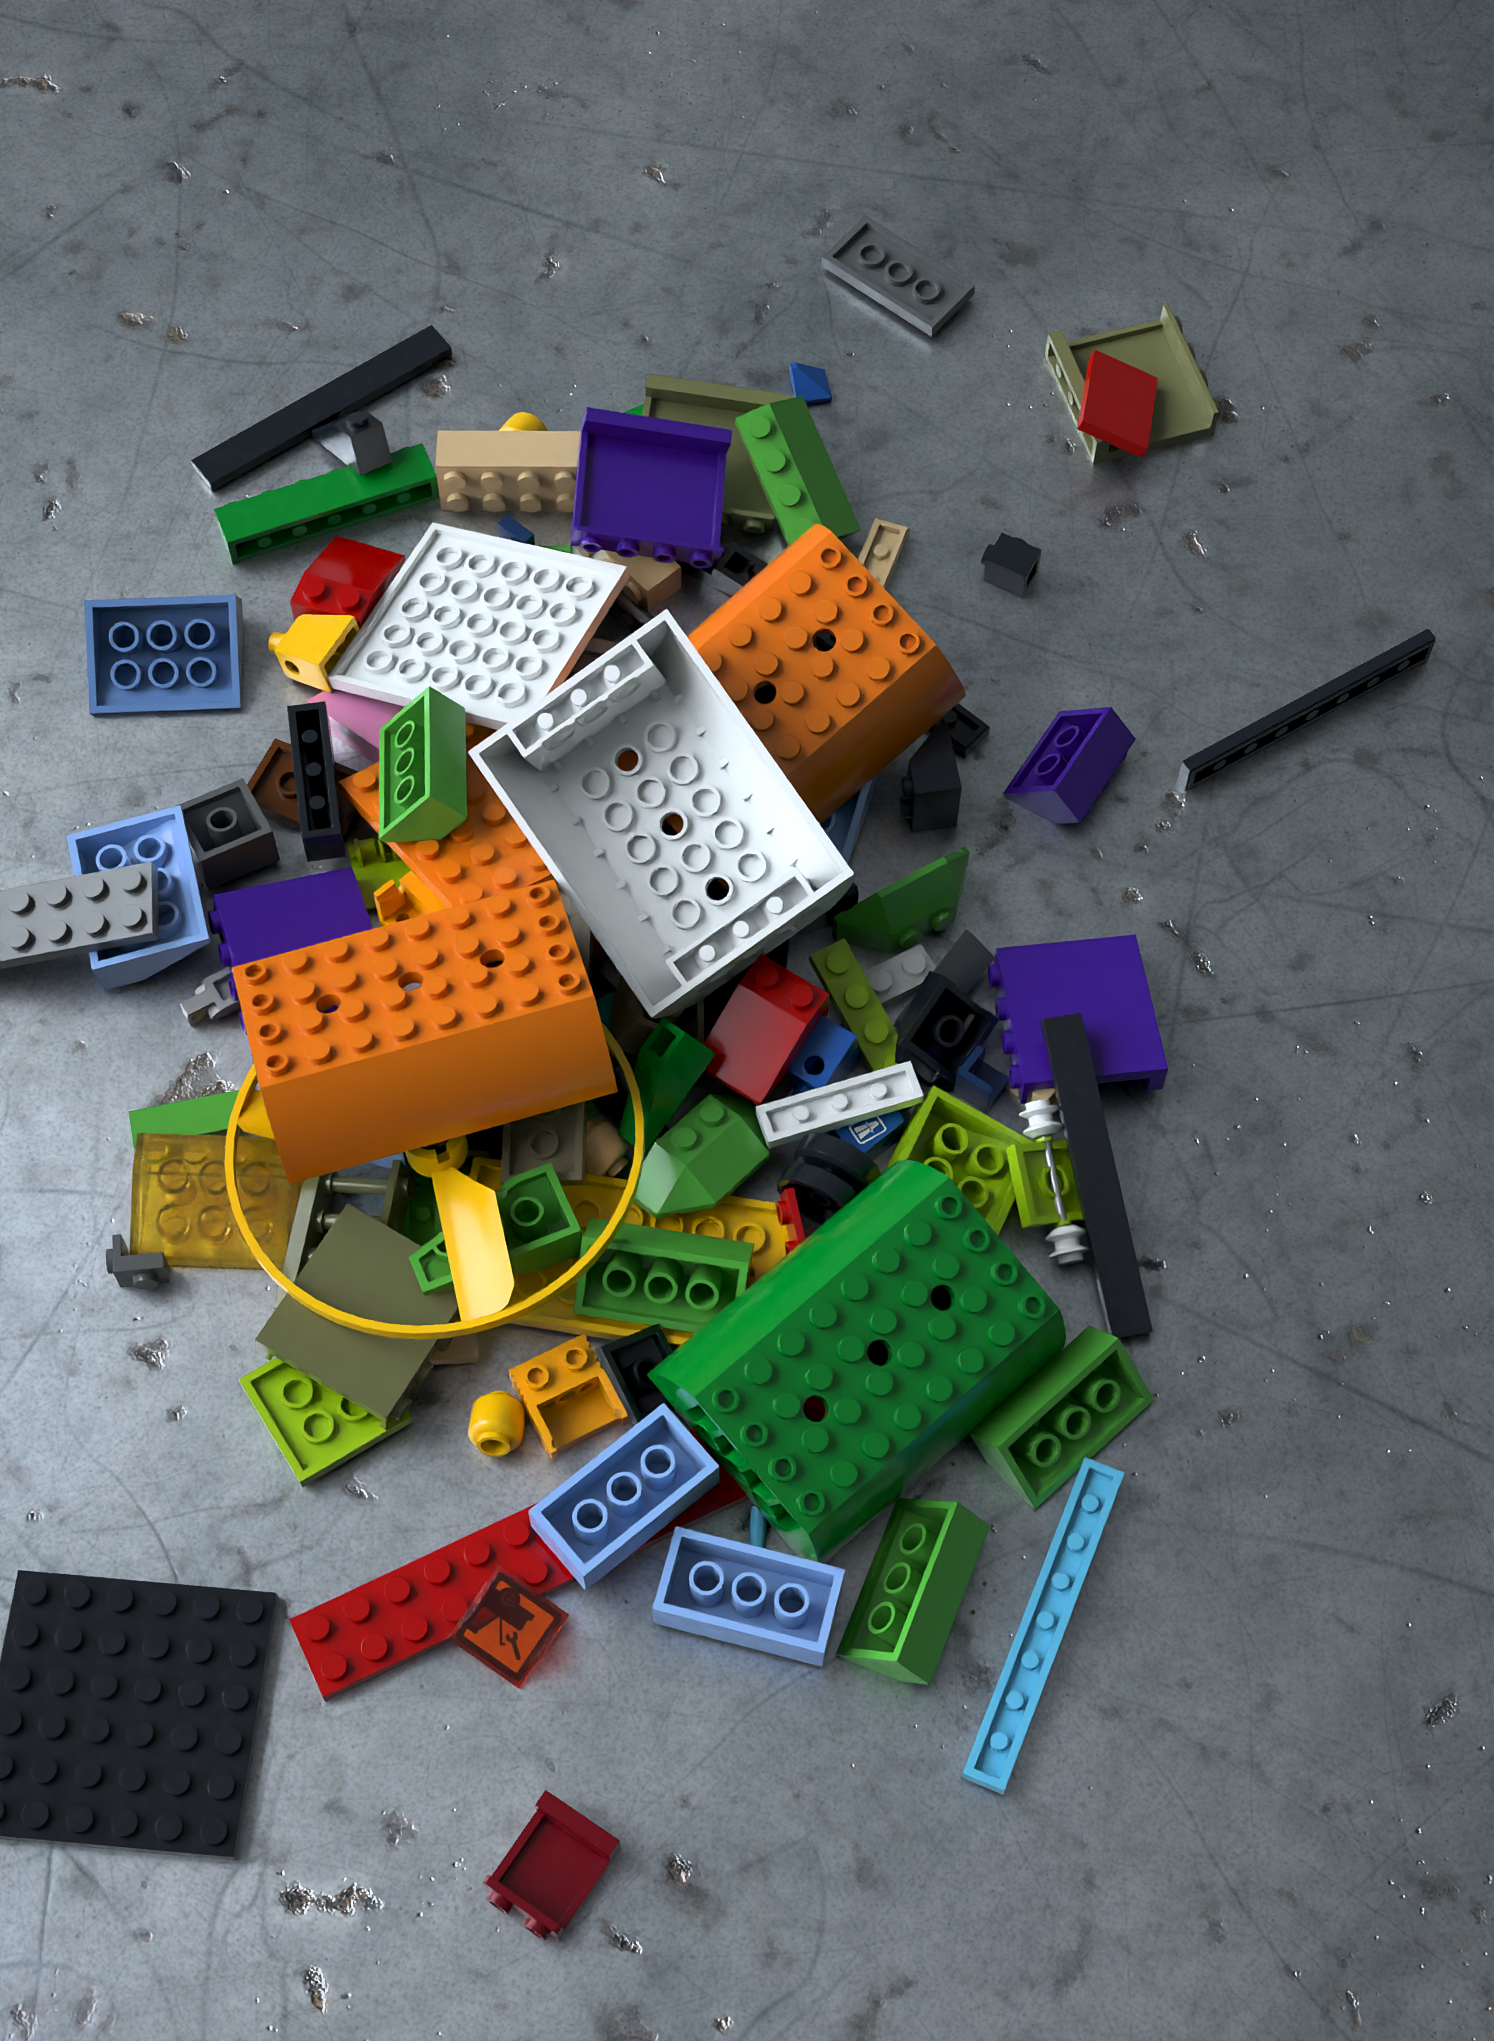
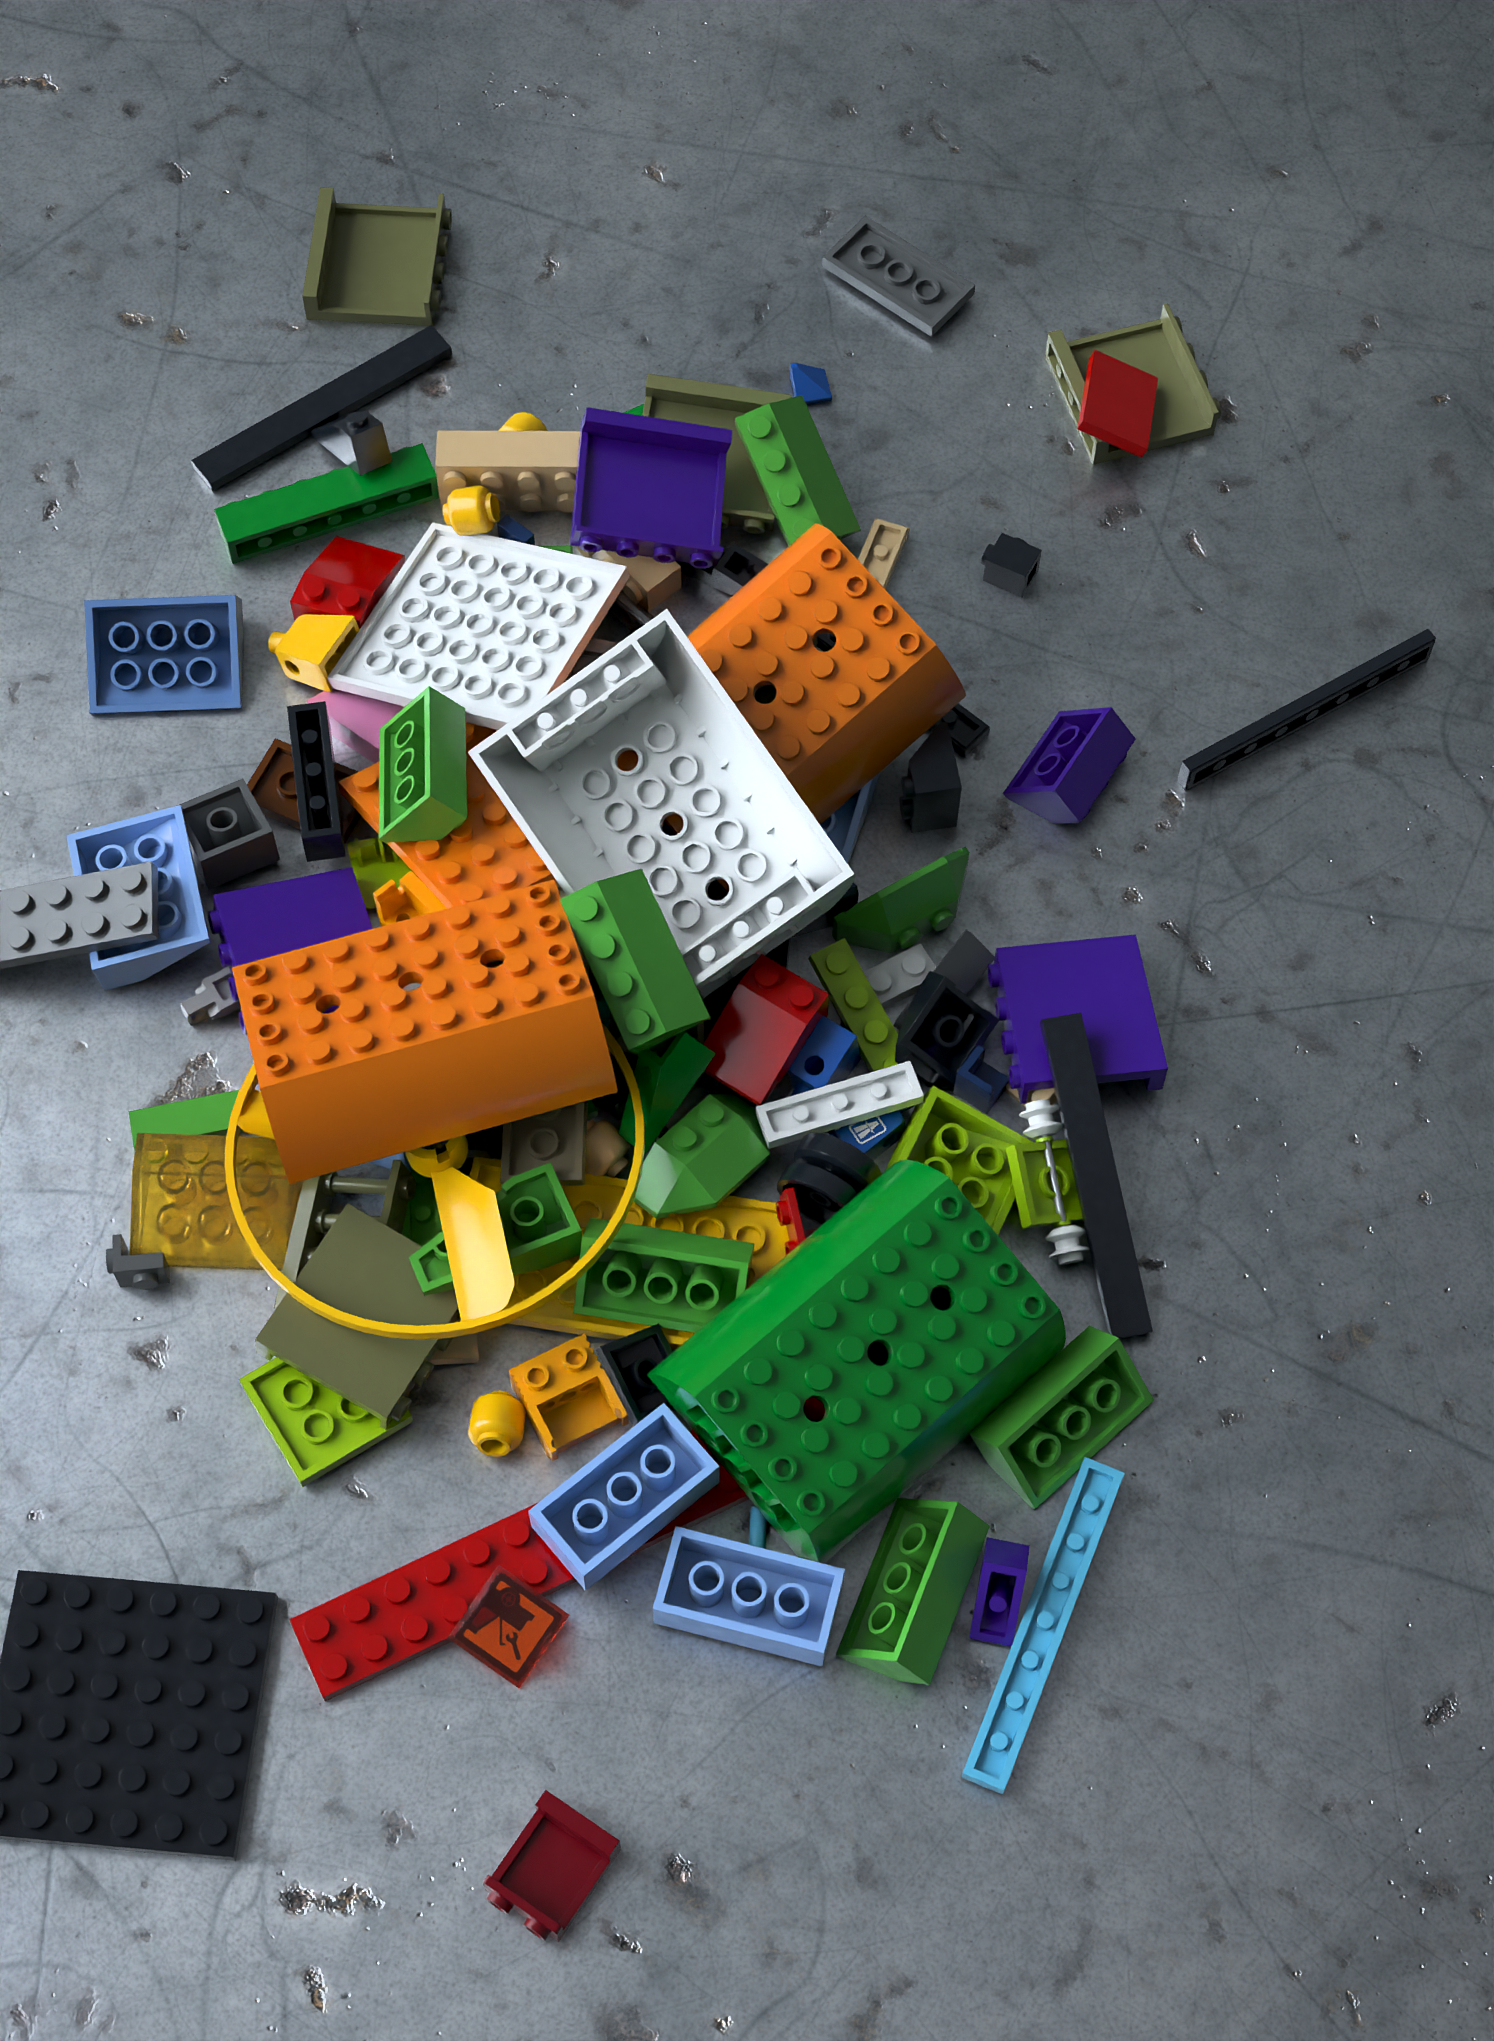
(375, 262): none -> olive panel
(471, 510): none -> yellow head
(635, 959): none -> bright green slope
(999, 1591): none -> dark purple slope

